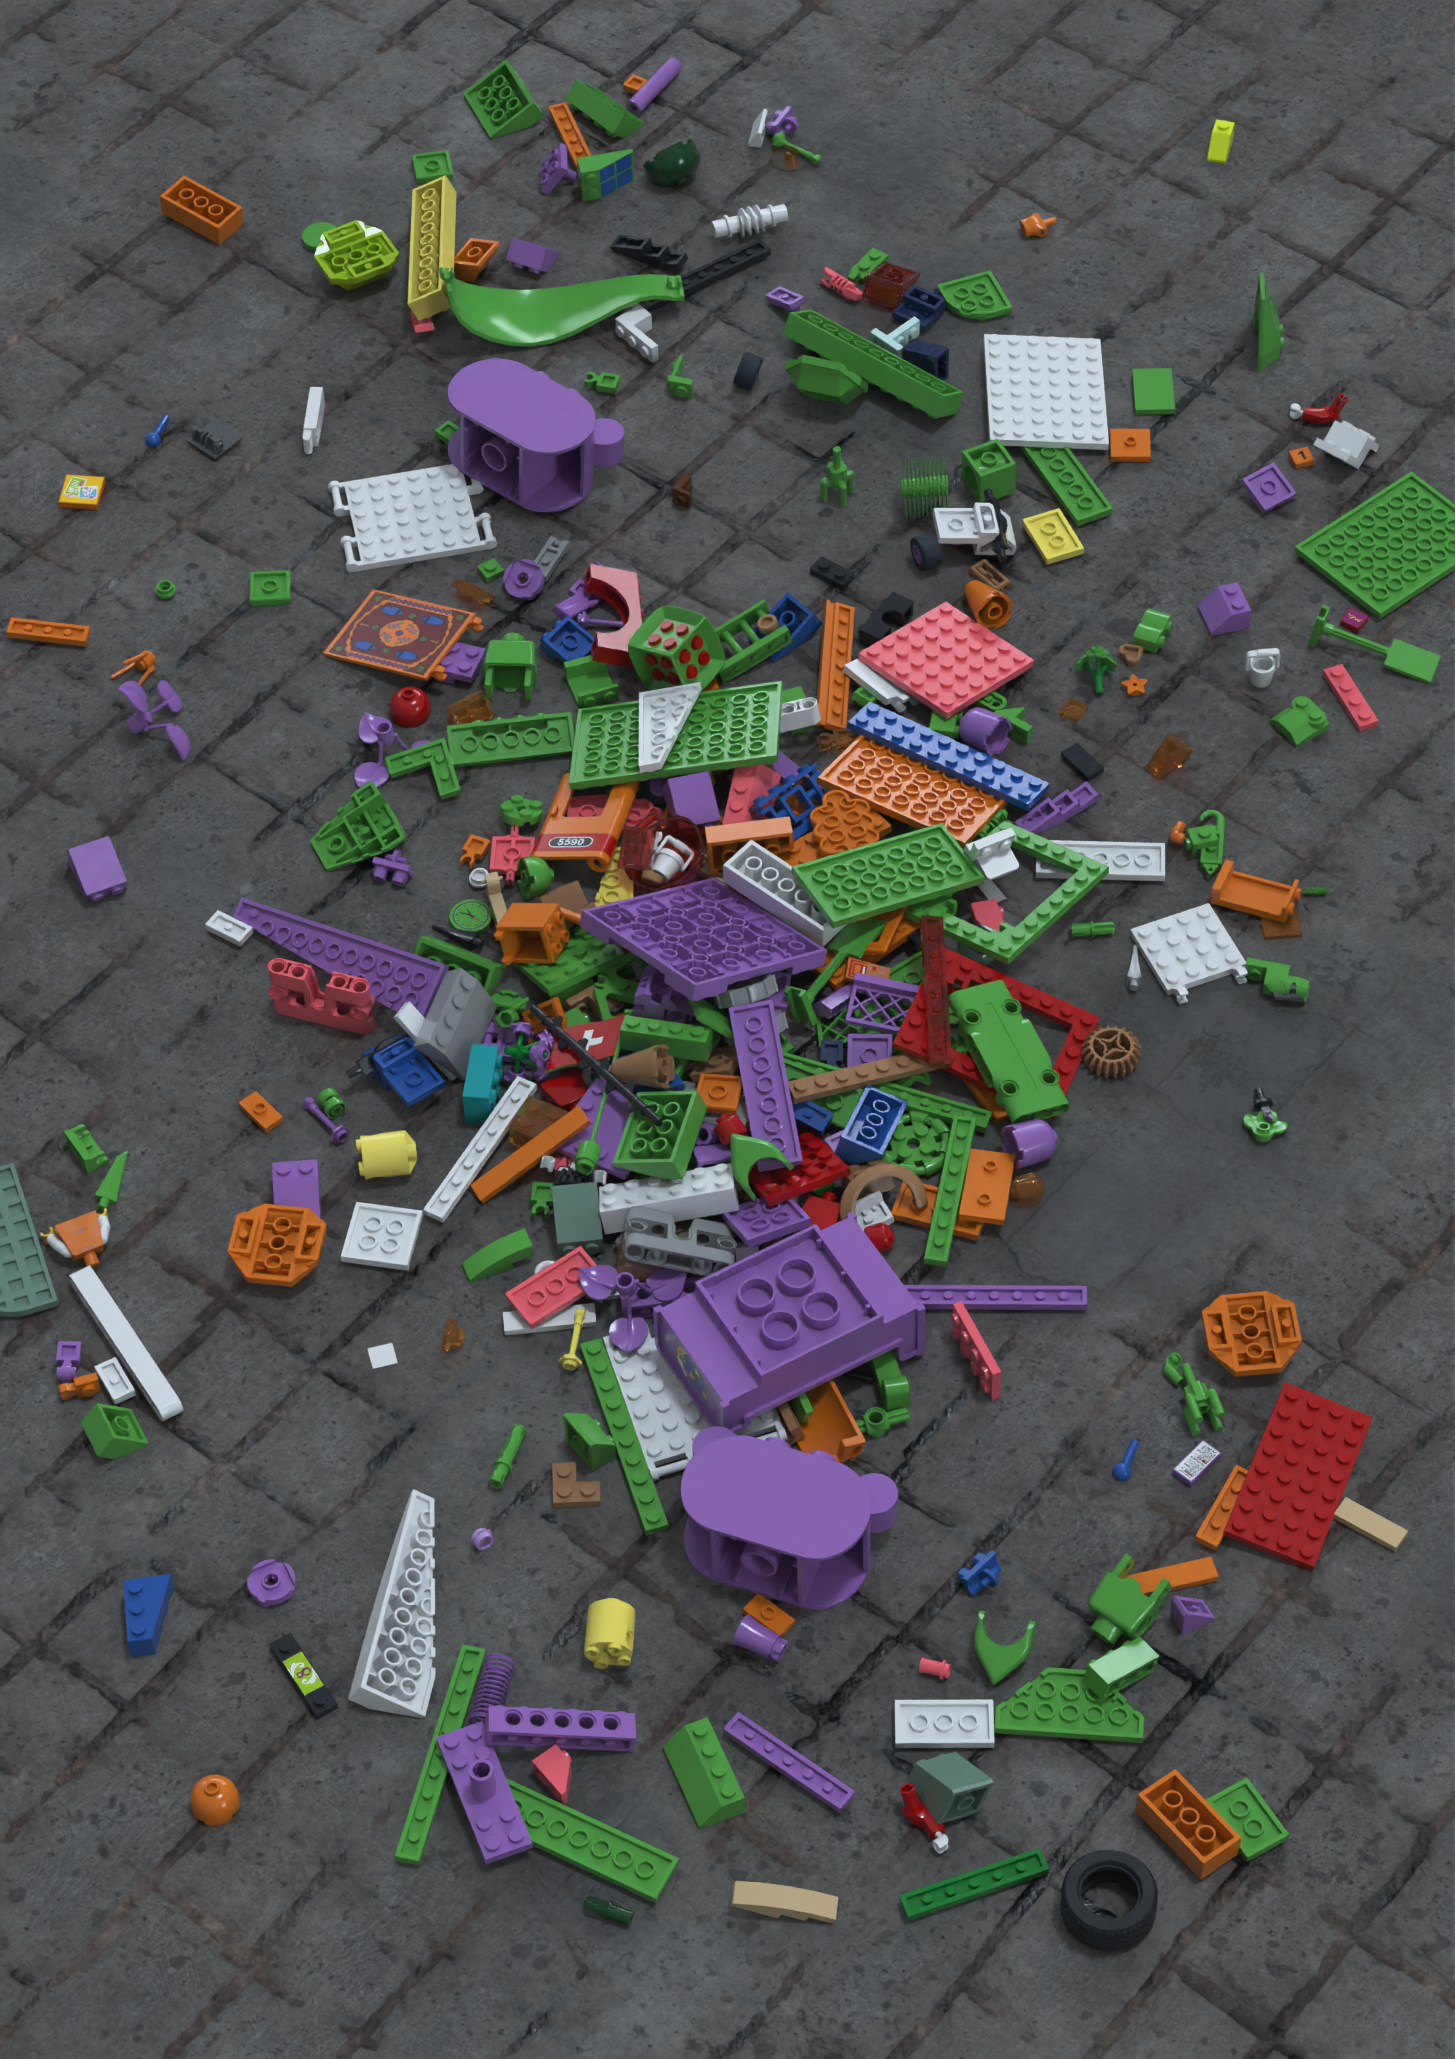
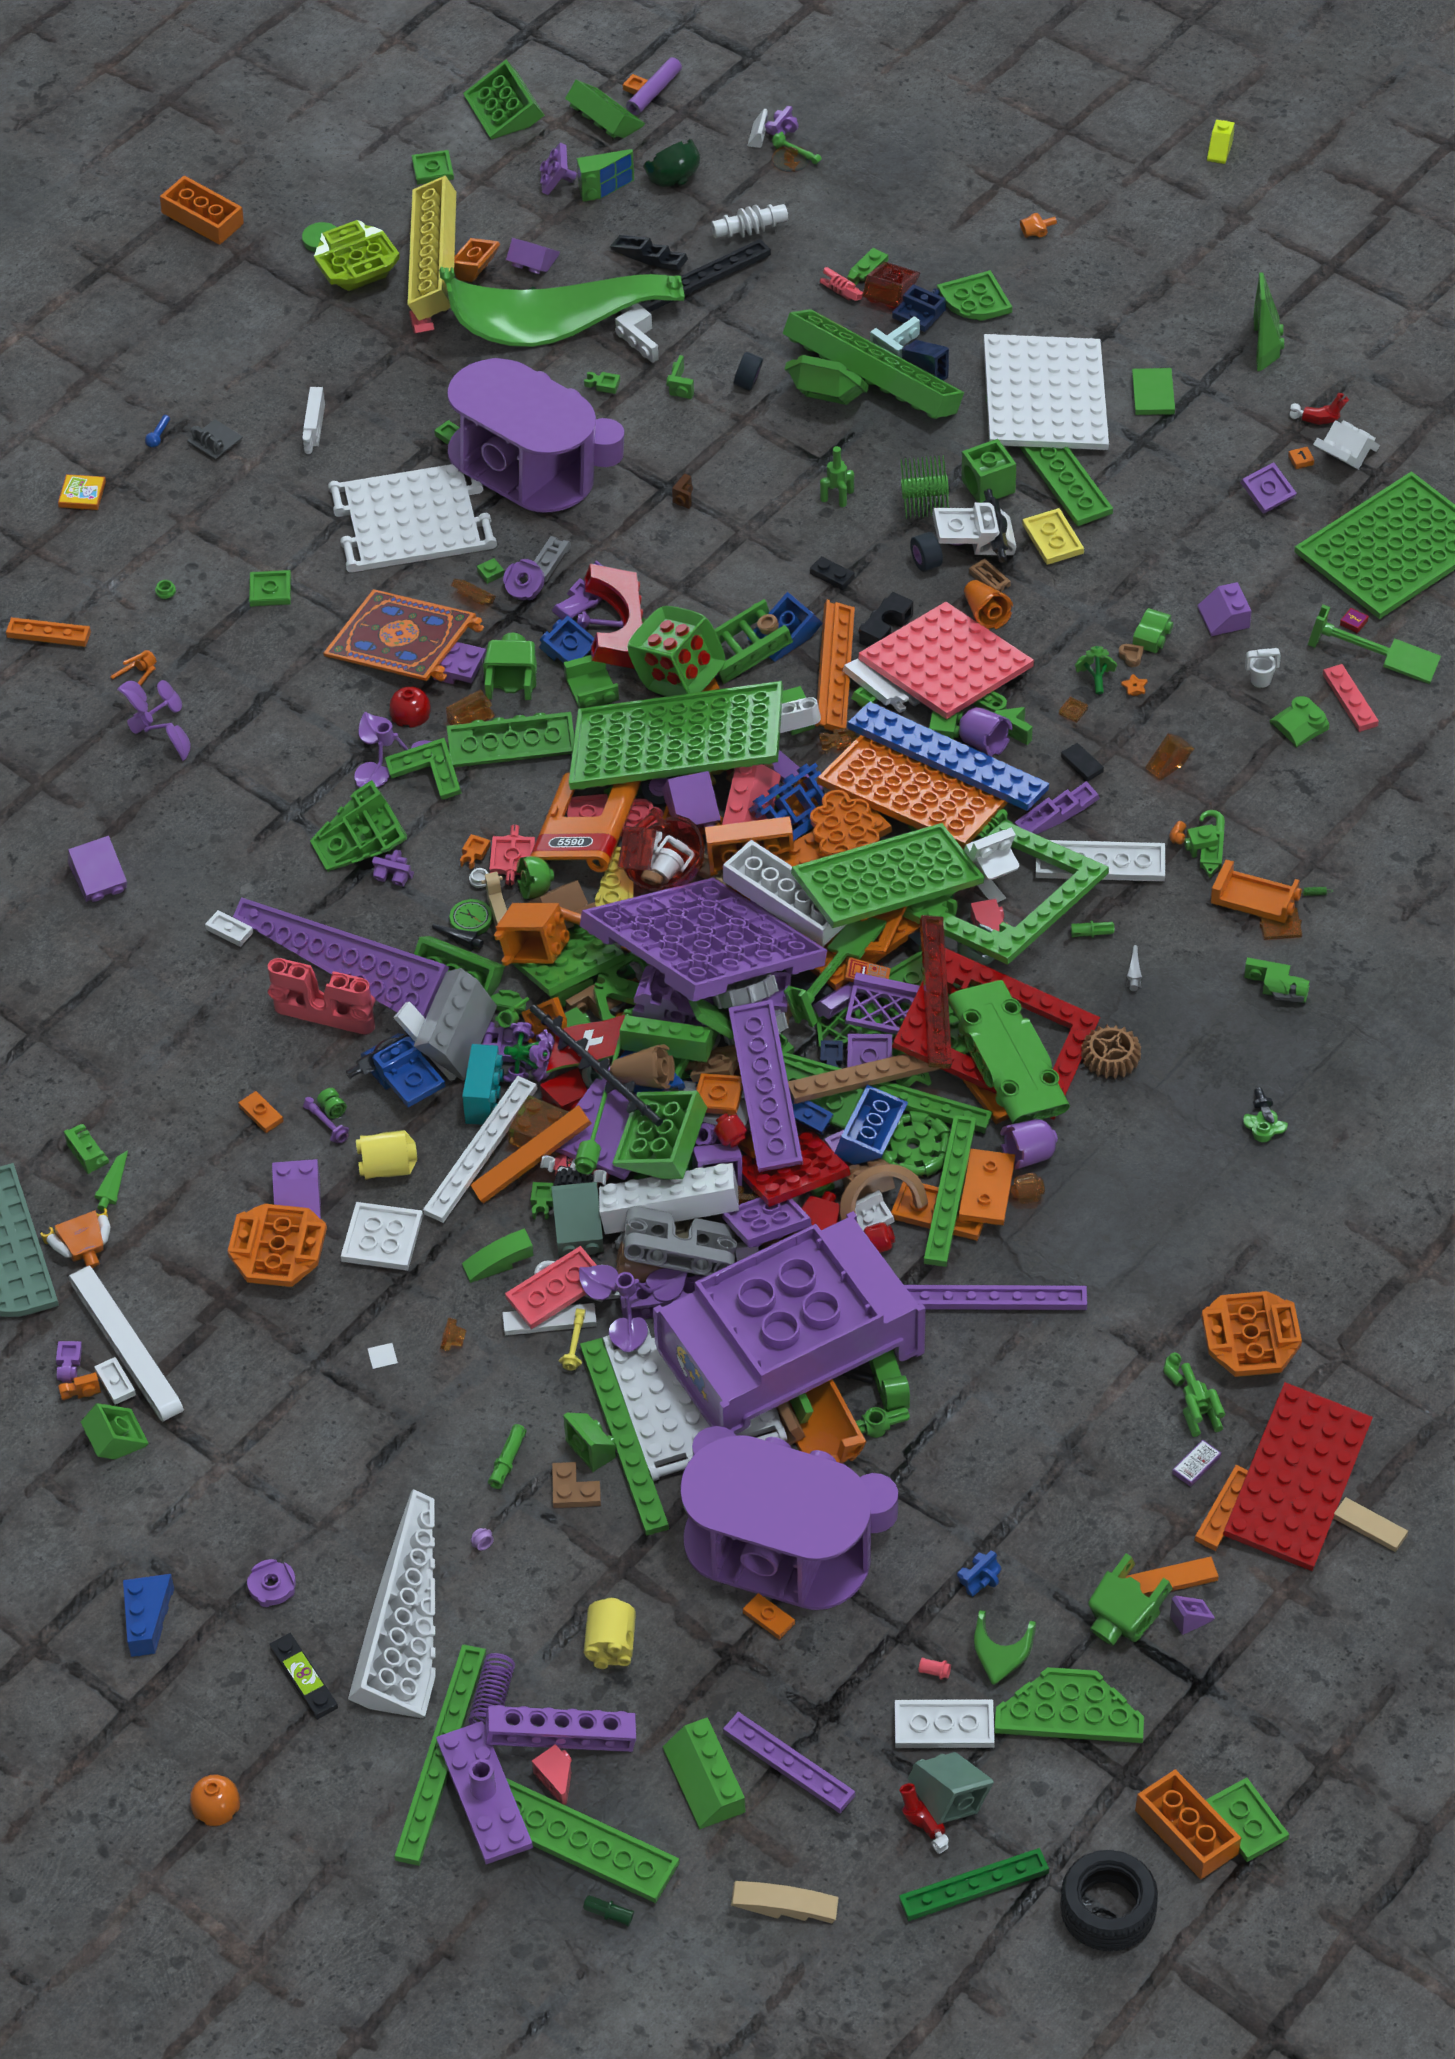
(521, 810): bright green plate -> none
(569, 132): orange plate -> none
(661, 720): white wing -> none
(749, 1151): bright green animal -> none
(759, 1639): medium lavender plant -> none
(785, 298): medium lavender plate -> none
(976, 1350): coral plate -> none
(1120, 1668): bright green brick -> none
(1122, 1470): blue bar -> none
(1130, 445): orange plate -> none
(1189, 950): white plate -> none

